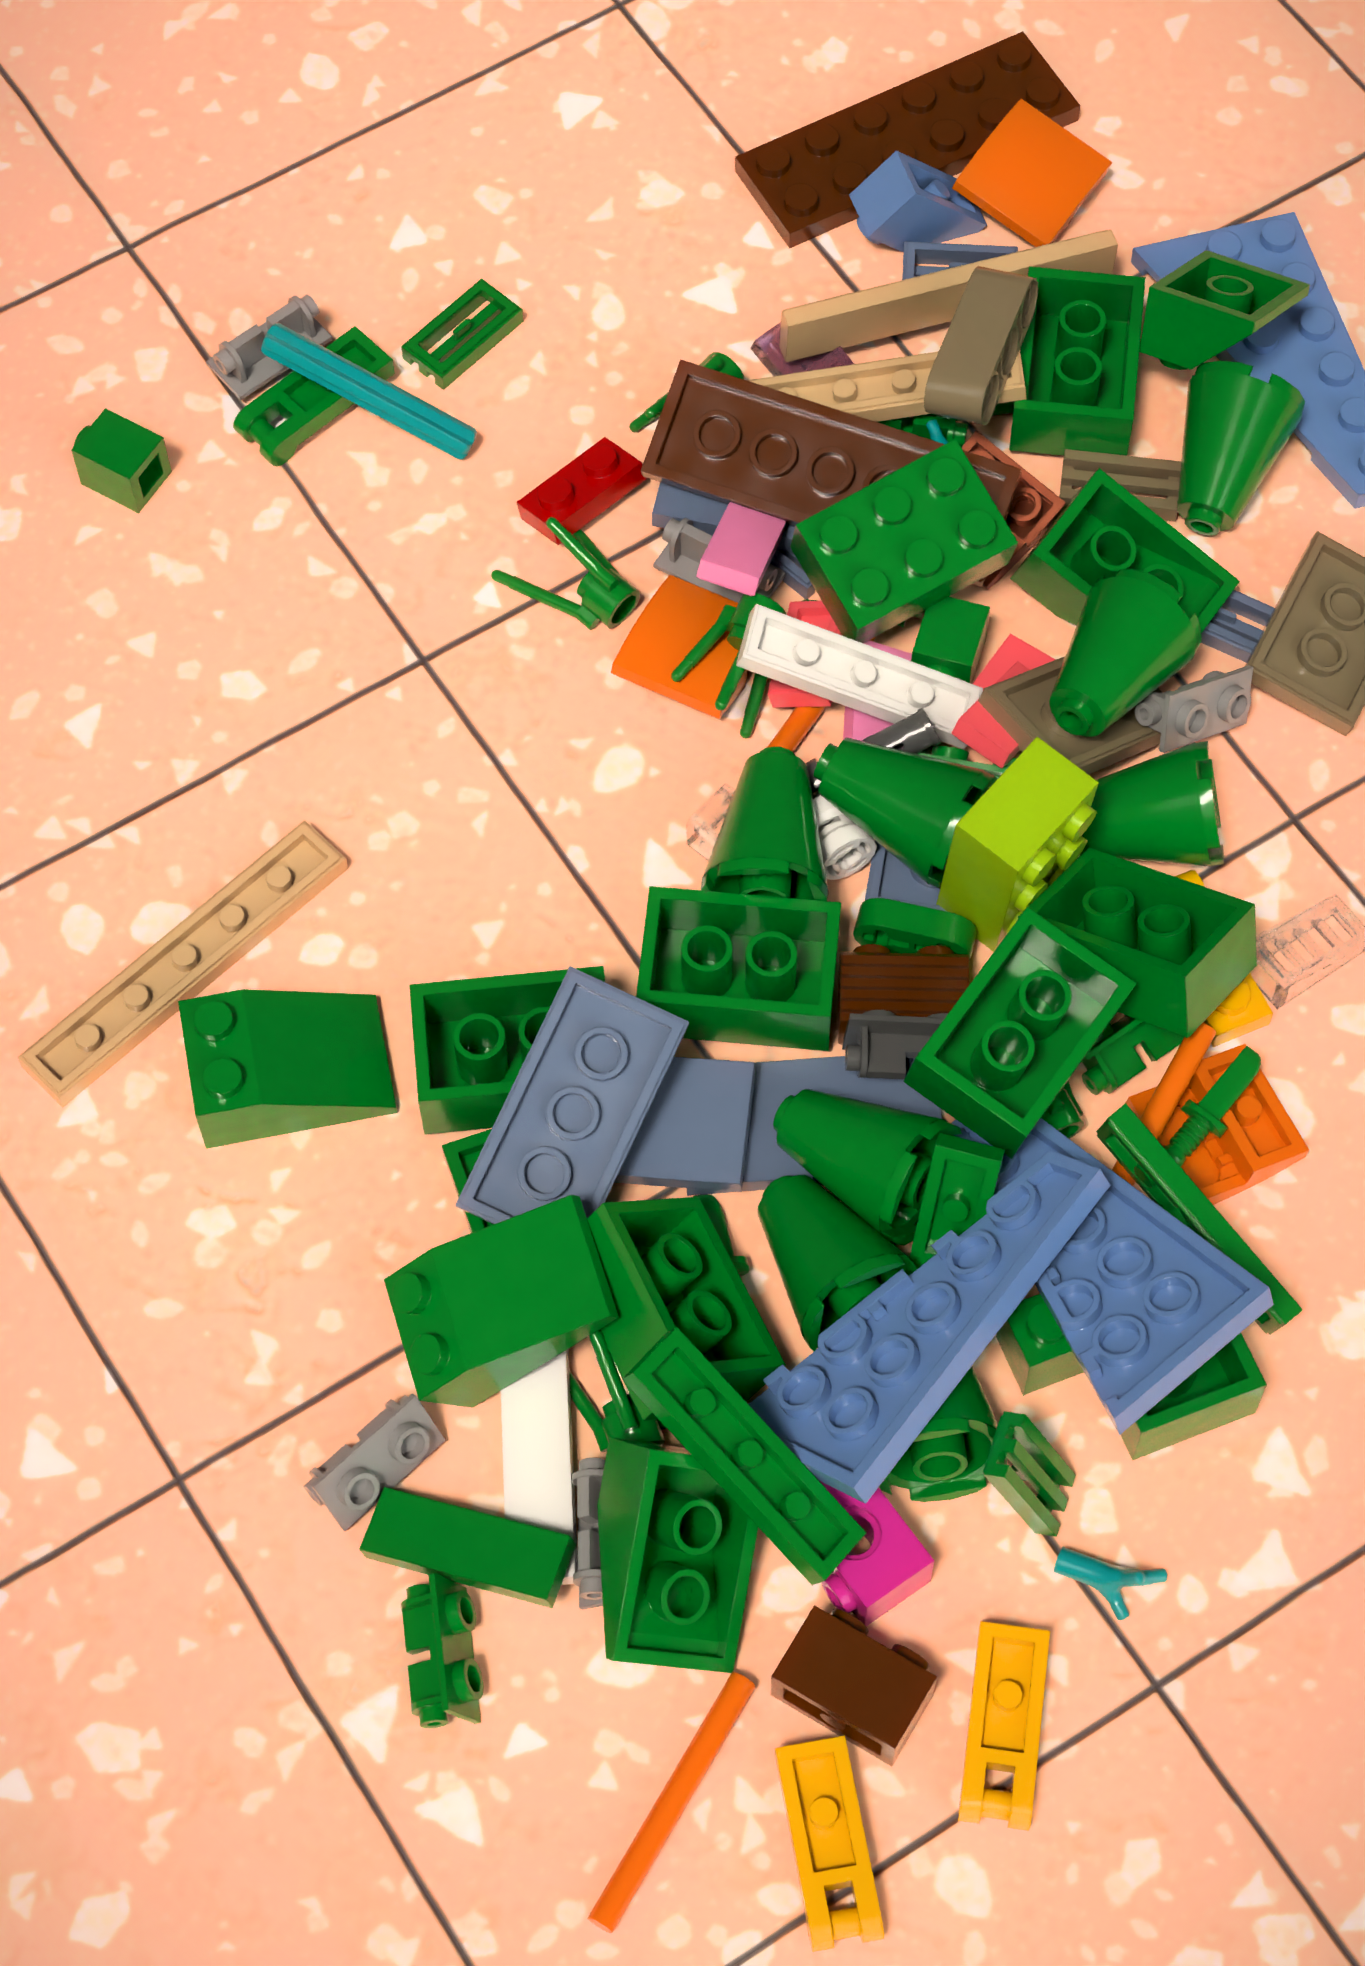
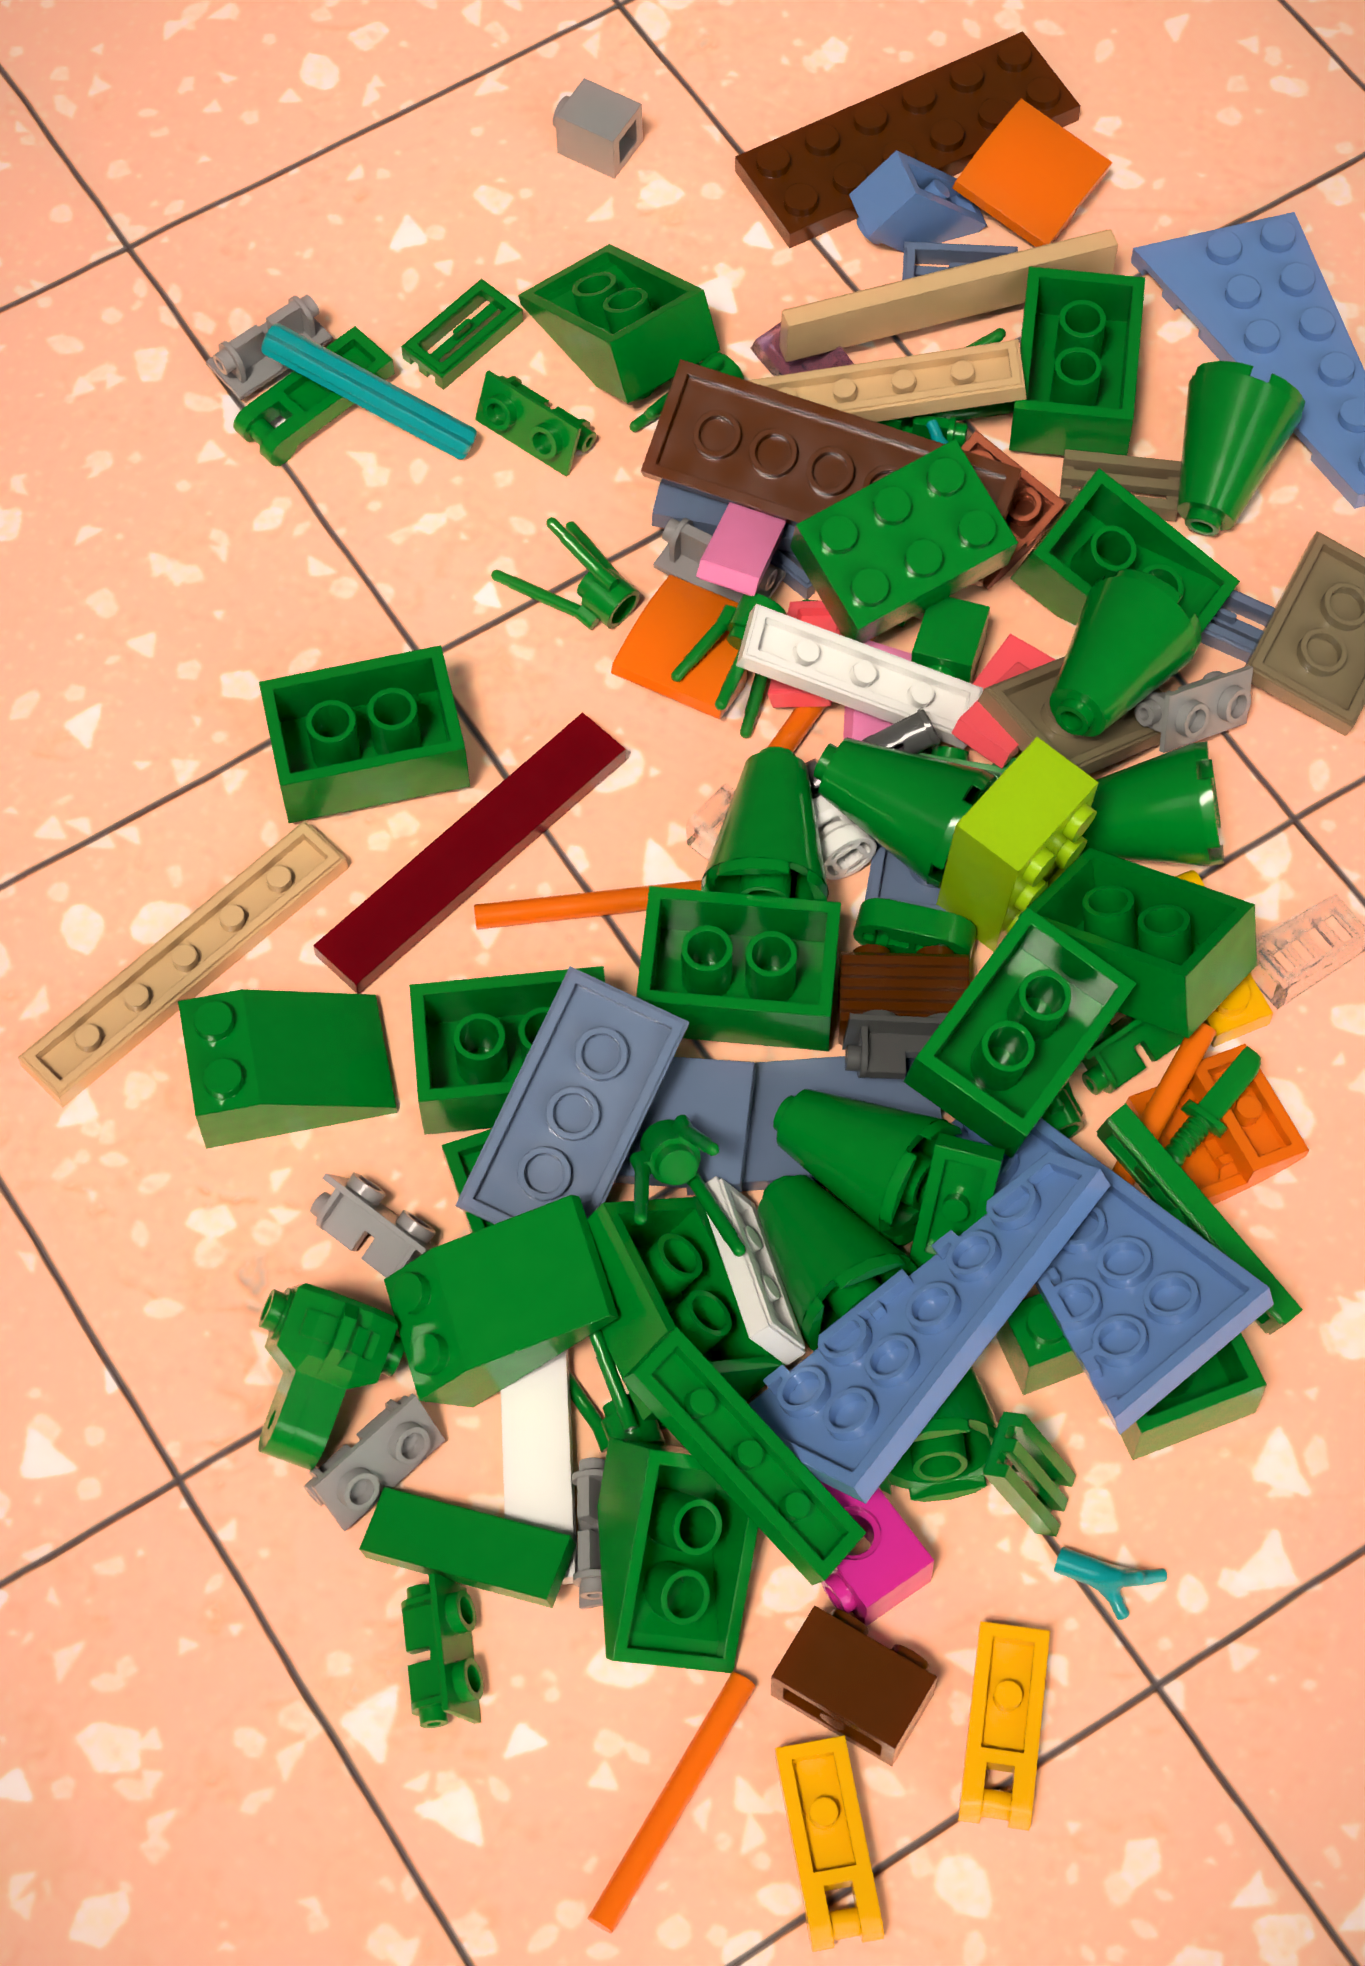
(121, 460): green brick -> none
(323, 1350): none -> green piece
(357, 1210): none -> light grey hinge
(365, 734): none -> green brick
(469, 853): none -> dark red tile
(530, 424): none -> green hinge
(569, 906): none -> orange bar
(582, 489): red plate -> none
(598, 127): none -> light grey brick
(623, 321): none -> green slope
(673, 1158): none -> green plant
(756, 1277): none -> white tile
(981, 345): dark tan beam -> none
(1212, 307): green slope -> none

